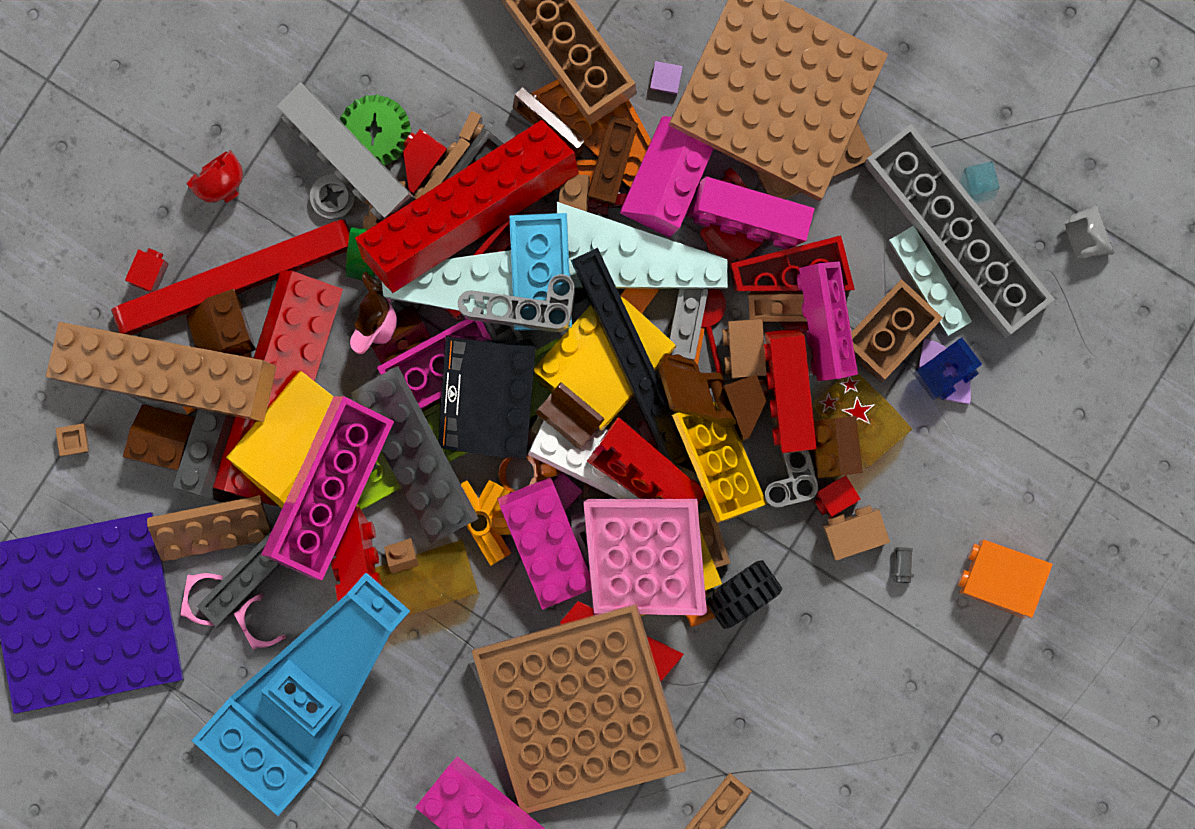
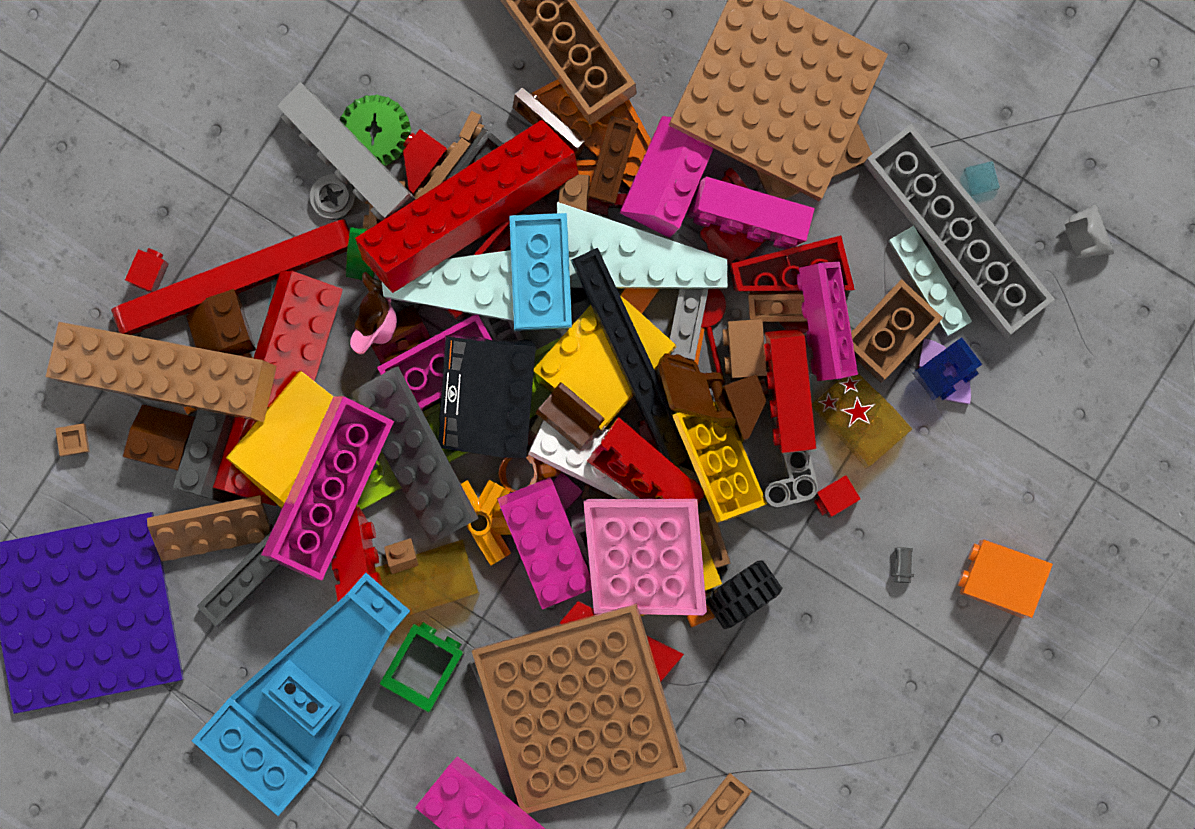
(190, 582): bright pink cap -> none
(218, 179): red cylinder -> none
(240, 616): bright pink cap -> none
(406, 691): none -> green window
(517, 304): light grey beam -> none
(666, 78): lavender tile -> none
(836, 447): reddish brown slope -> none
(856, 532): medium nougat brick -> none

